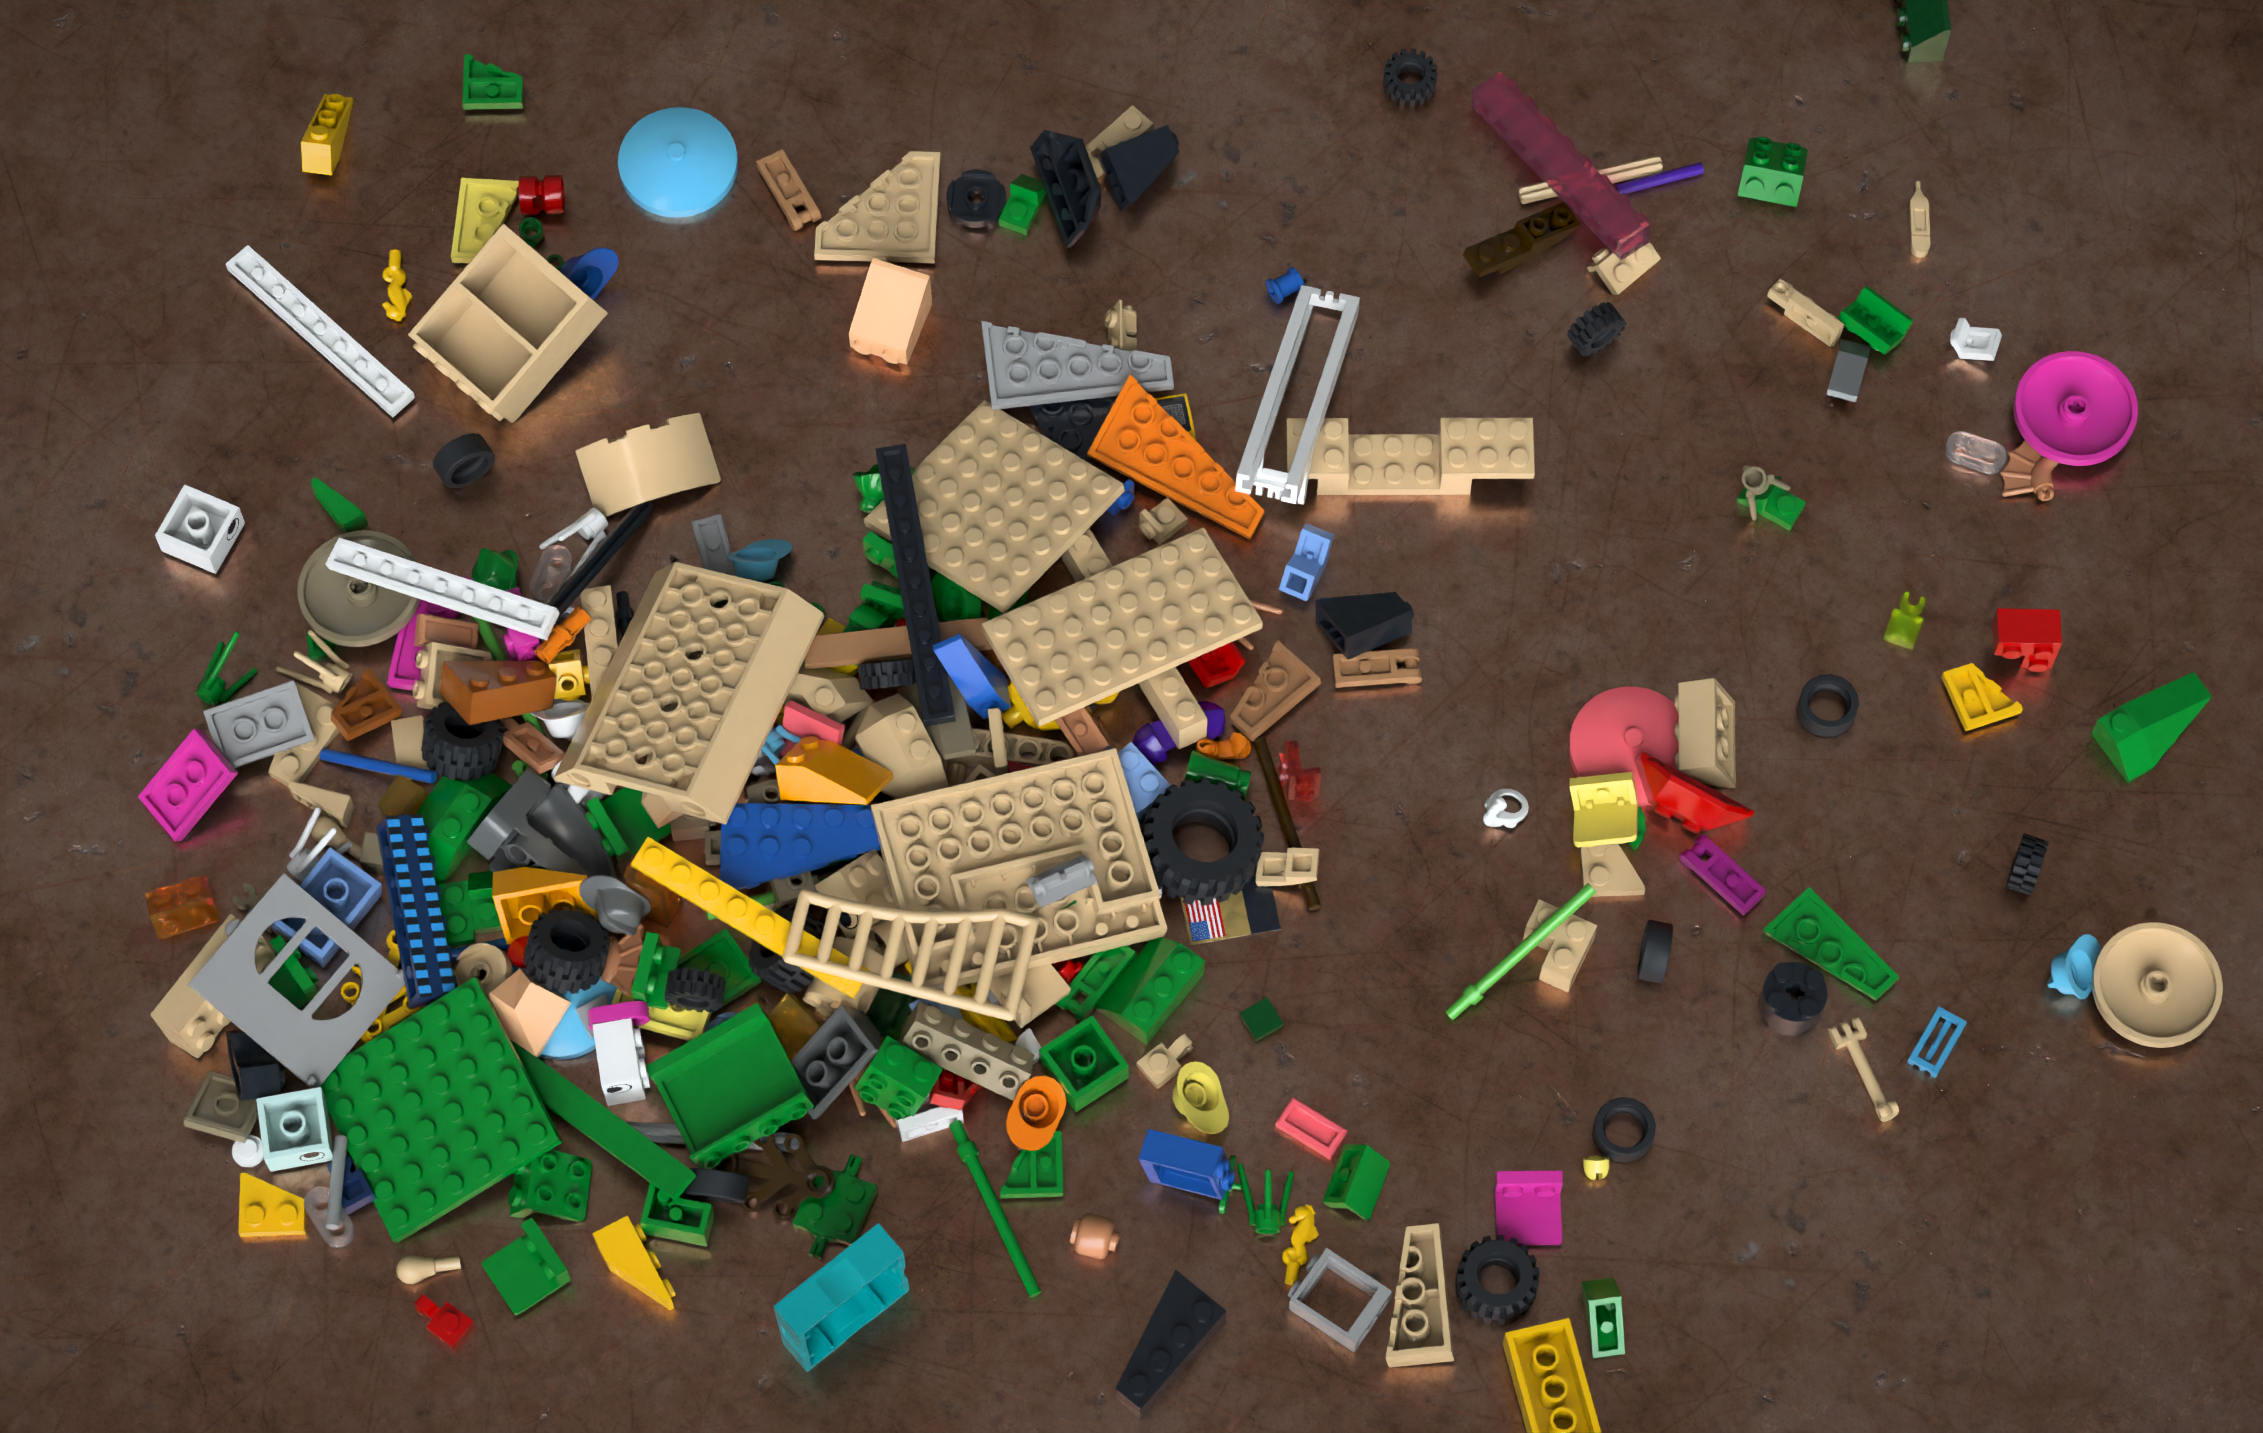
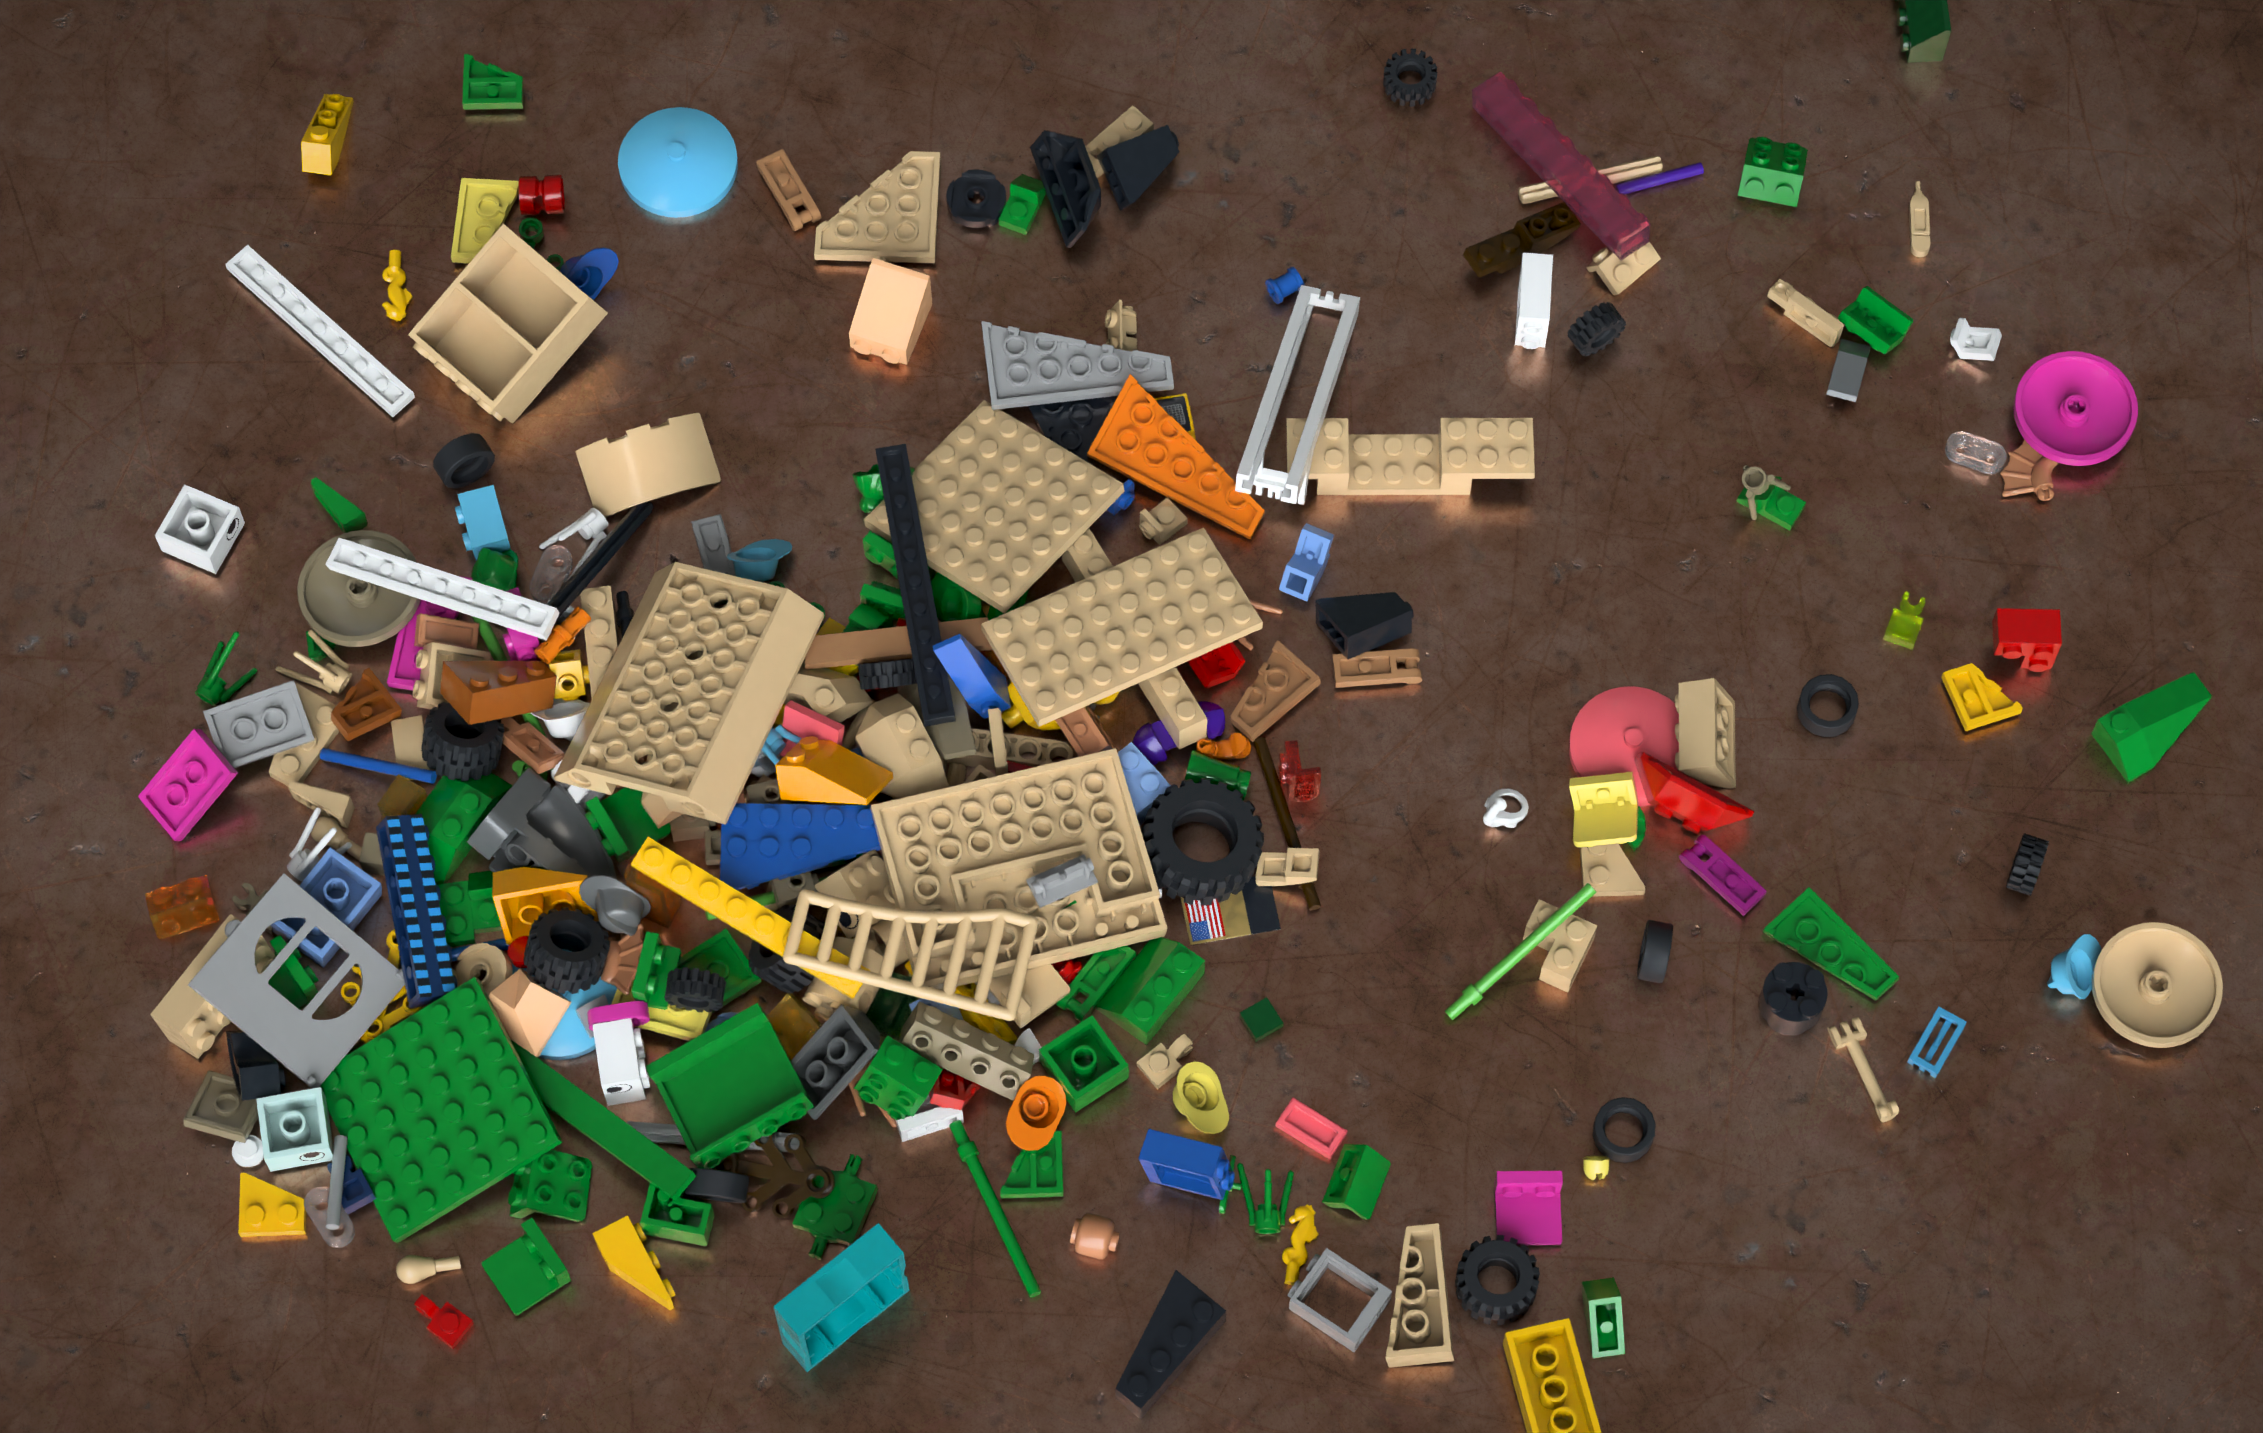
(483, 521): none -> medium azure brick
(1533, 300): none -> white window

